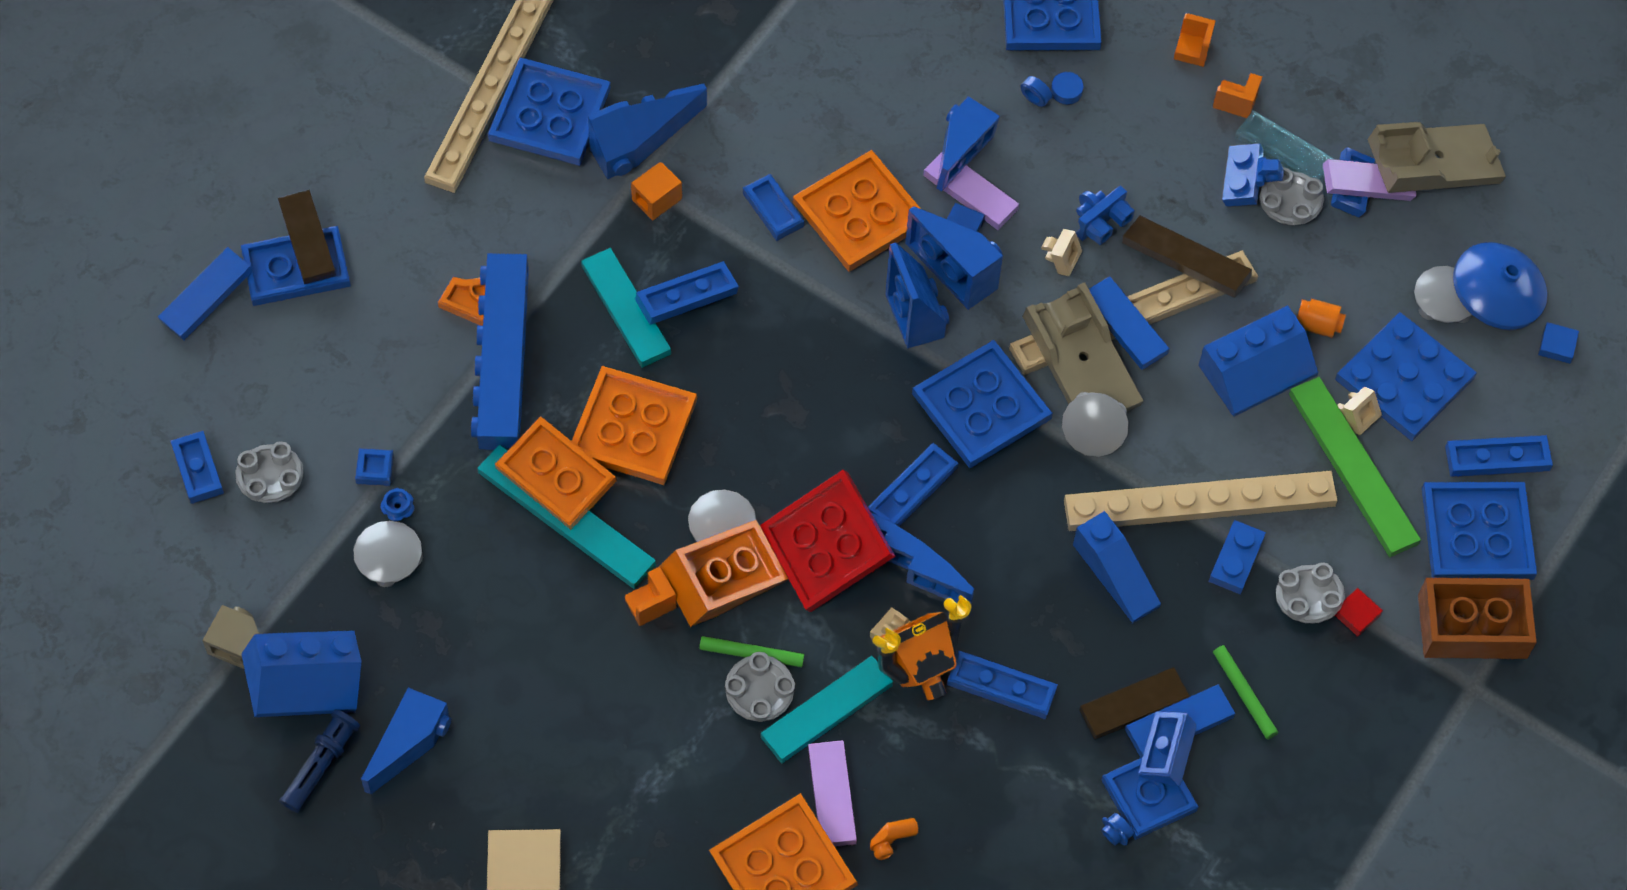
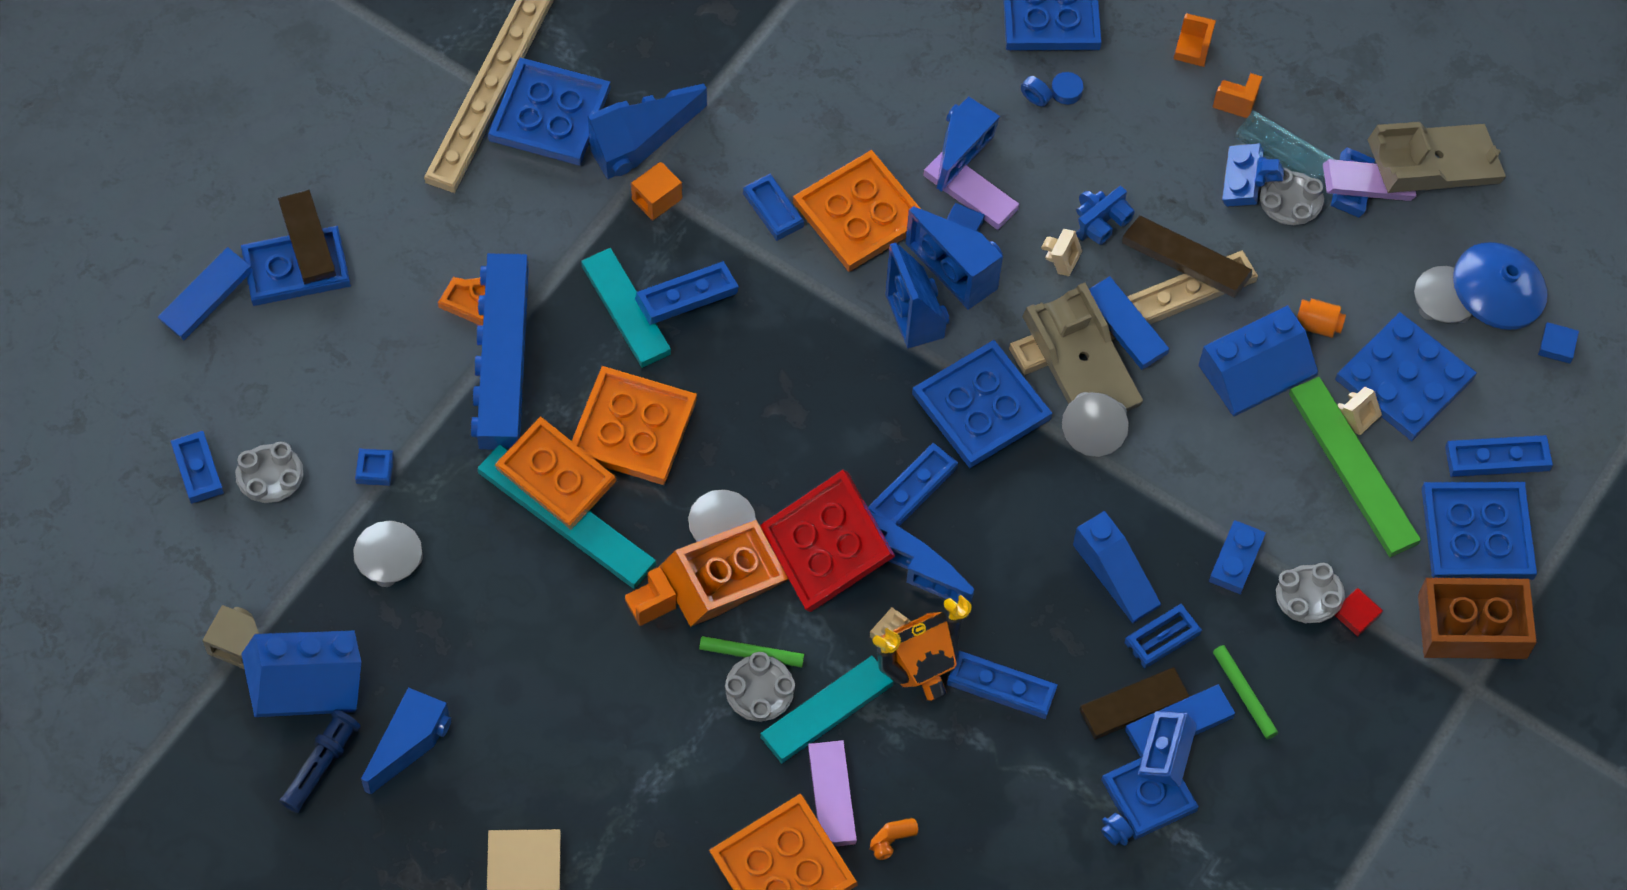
(394, 497): blue plate -> none
(1140, 650): none -> blue tile
(1204, 499): tan plate -> none

